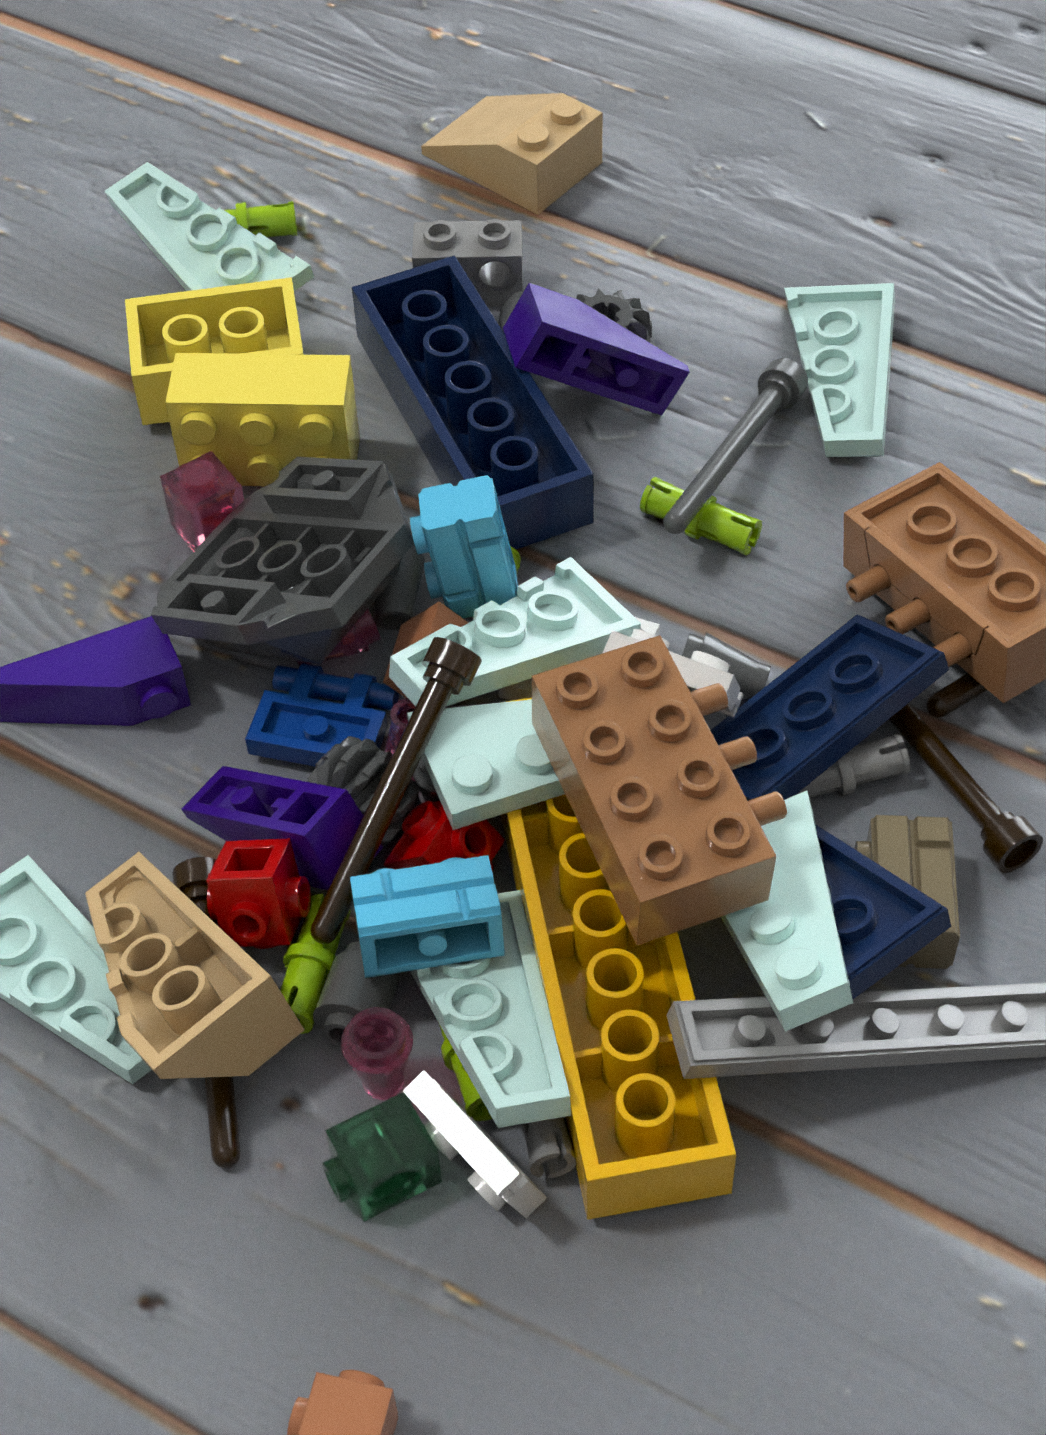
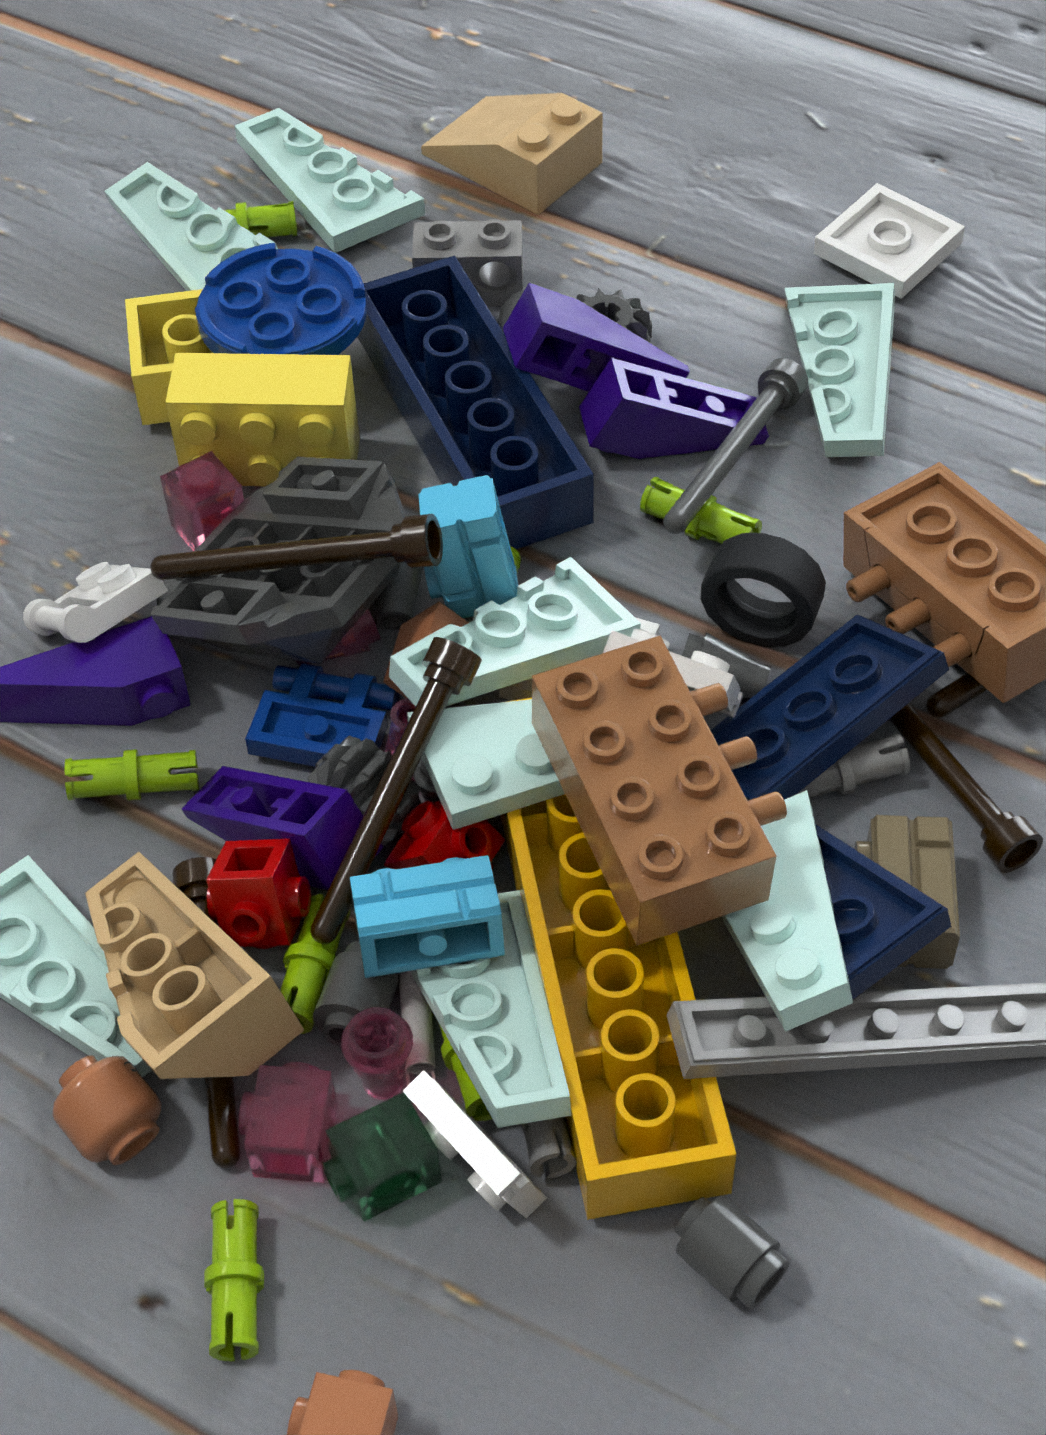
(99, 602): none -> white plate
(107, 1109): none -> nougat head
(131, 774): none -> lime pin
(234, 1280): none -> lime pin
(281, 303): none -> blue tile
(289, 1121): none -> clear pink brick
(325, 183): none -> light aqua wing
(413, 541): none -> dark brown piece
(419, 1017): none -> white piece
(659, 413): none -> dark purple slope
(730, 1250): none -> dark grey brick
(772, 562): none -> black tyre
(889, 239): none -> white plate

